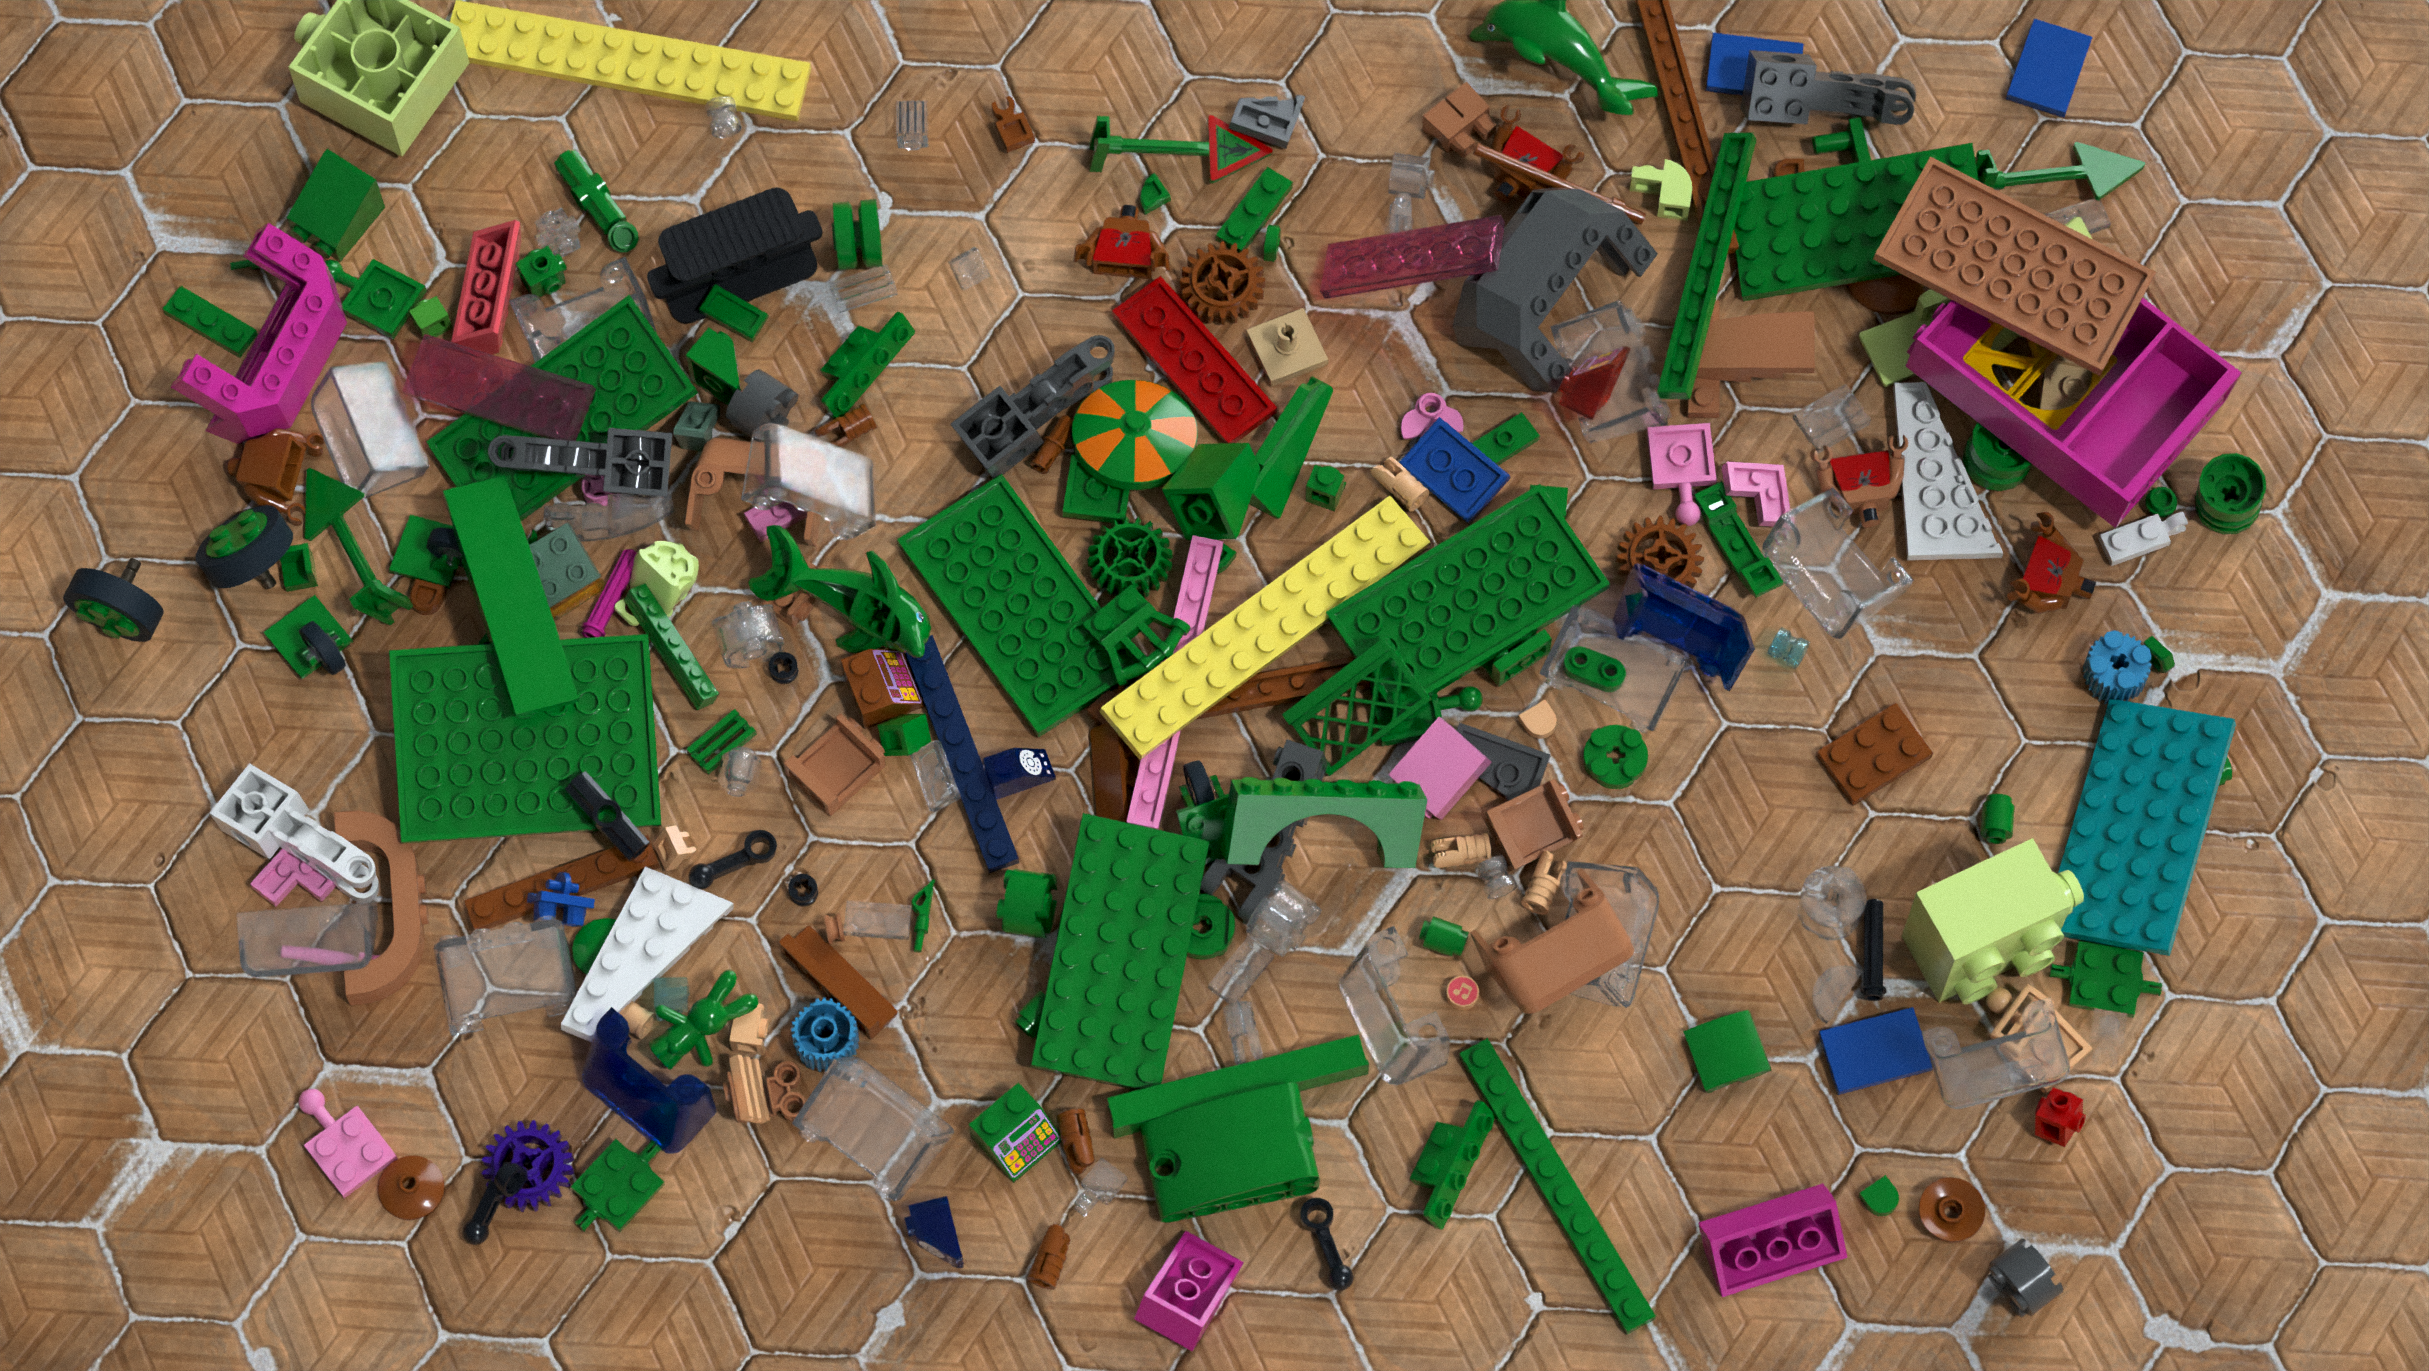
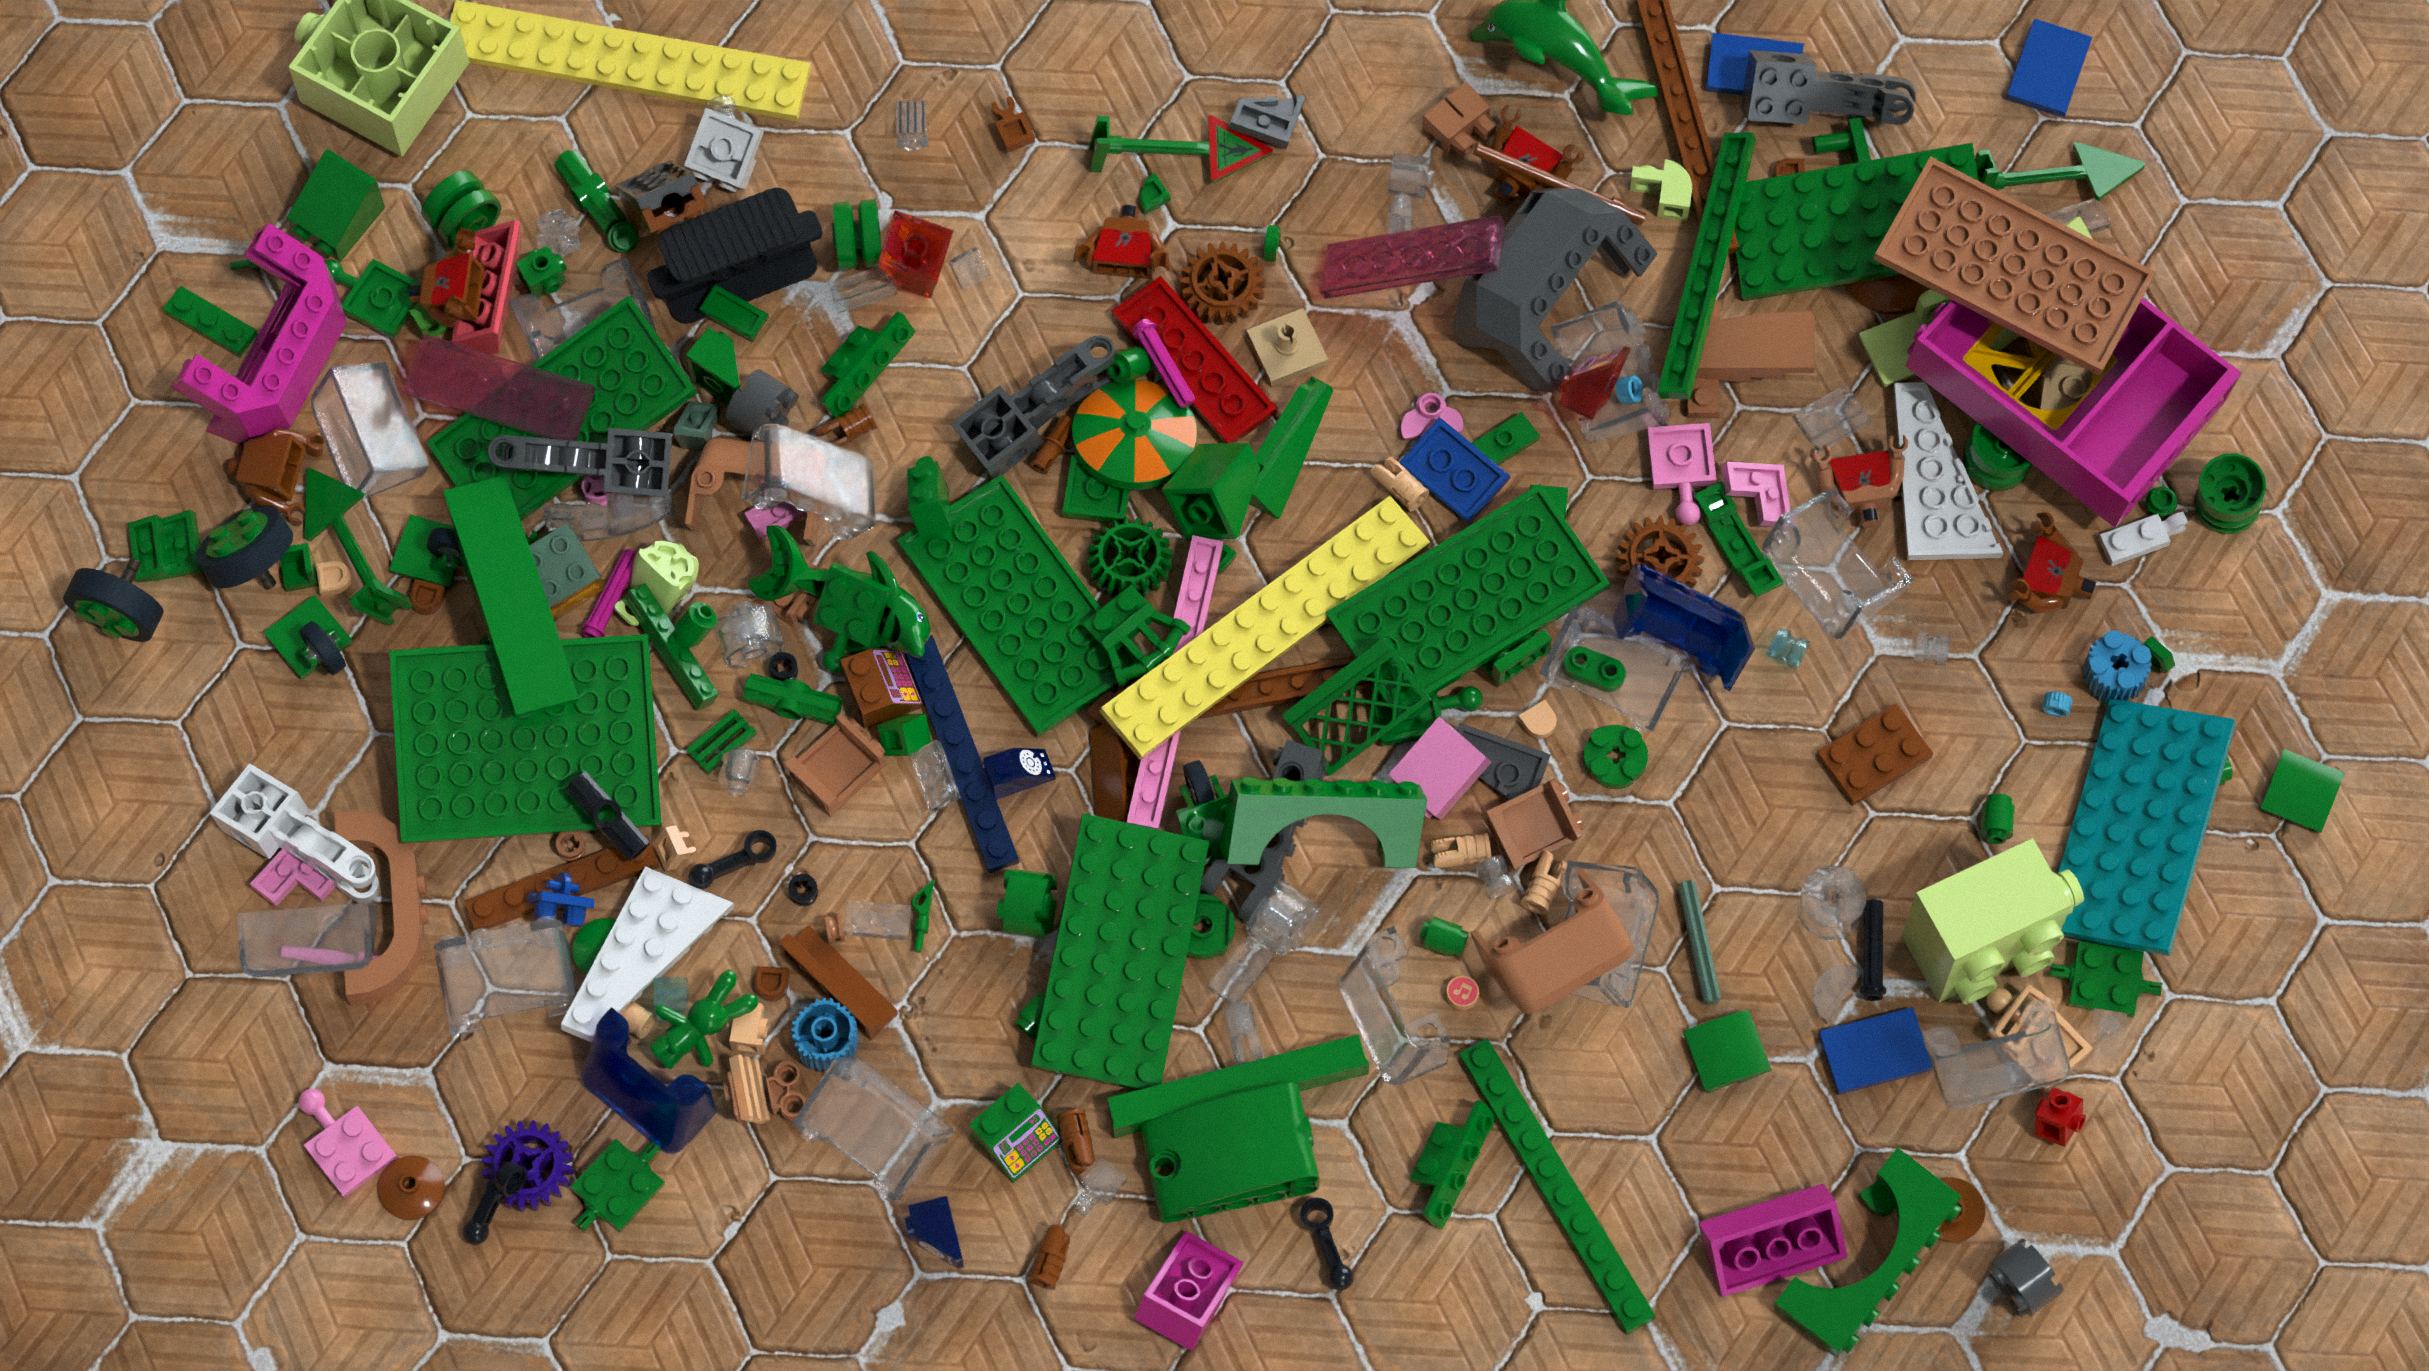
(165, 546): none -> green slope
(332, 577): none -> light nougat tile
(452, 284): none -> dark orange torso
(458, 204): none -> green wheel
(577, 853): none -> nougat bush
(661, 196): none -> piece
(694, 624): none -> green brick
(724, 150): none -> white plate
(771, 982): none -> dark orange tile
(792, 699): none -> green piece
(852, 609): none -> green plate
(914, 253): none -> clear red slope
(928, 497): none -> green brick
(1130, 365): none -> green brick
(1146, 333): none -> dark pink axle
(1254, 210): green plate -> none
(1328, 482): green brick -> none
(1629, 389): none -> medium azure axle
(1699, 942): none -> sand green axle
(1838, 1314): none -> green arch
(1931, 648): none -> clear wheel
(2057, 704): none -> medium azure axle
(2302, 790): none -> green slope

